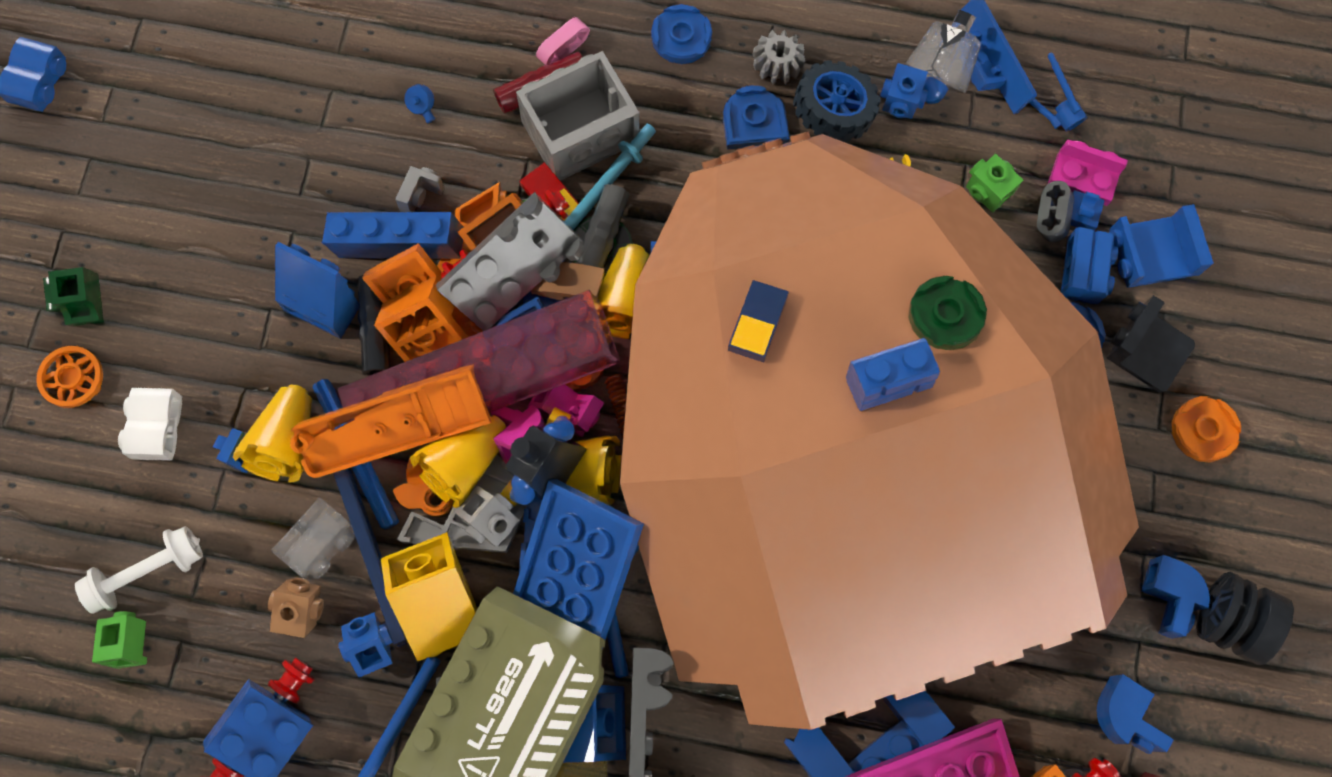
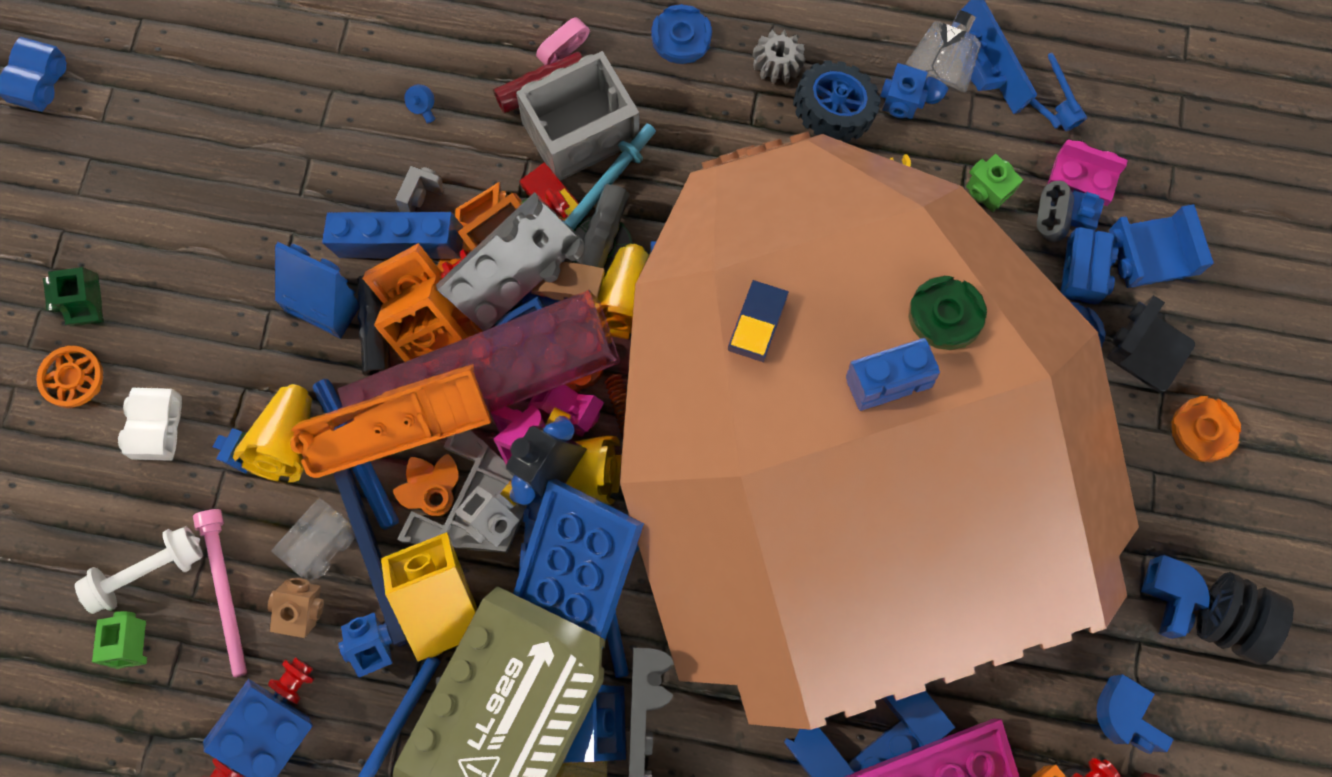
(209, 526): none -> bright pink piece
(458, 461): yellow cone -> none
(754, 118): blue tile -> none

